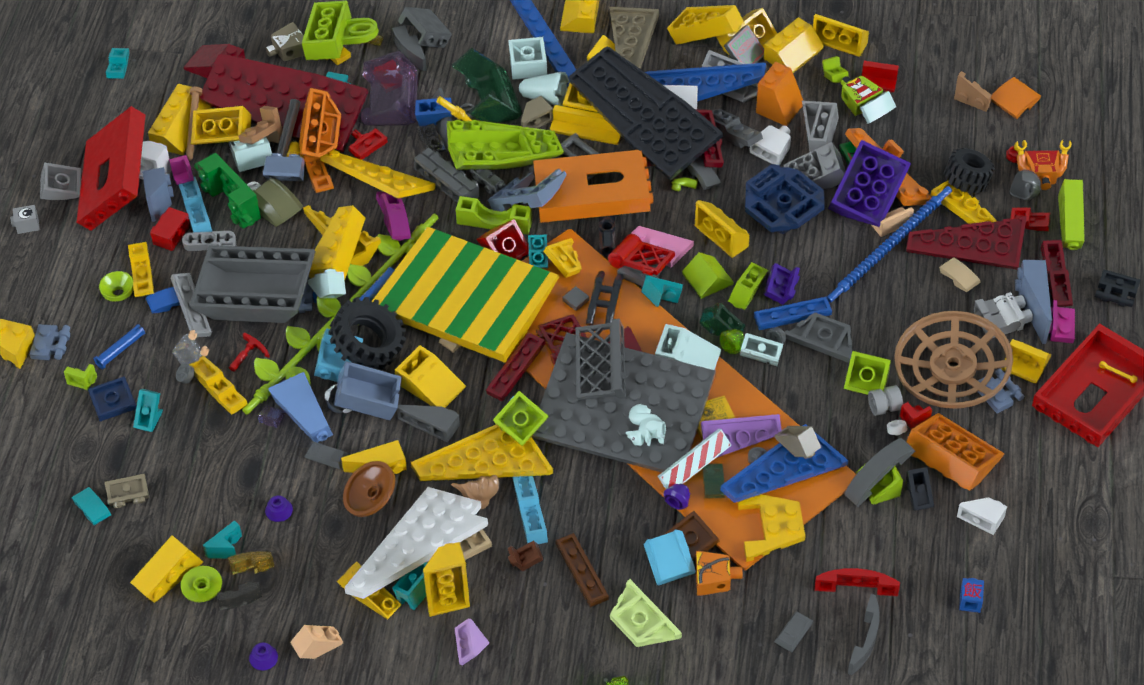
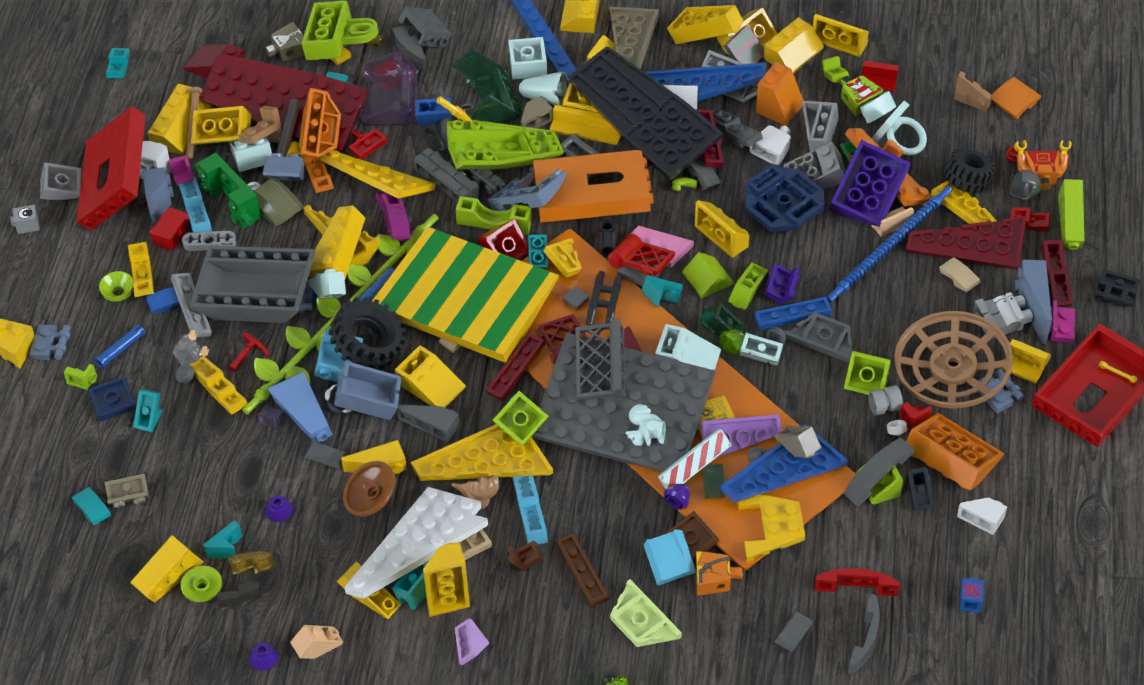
(894, 123): none -> light aqua tile

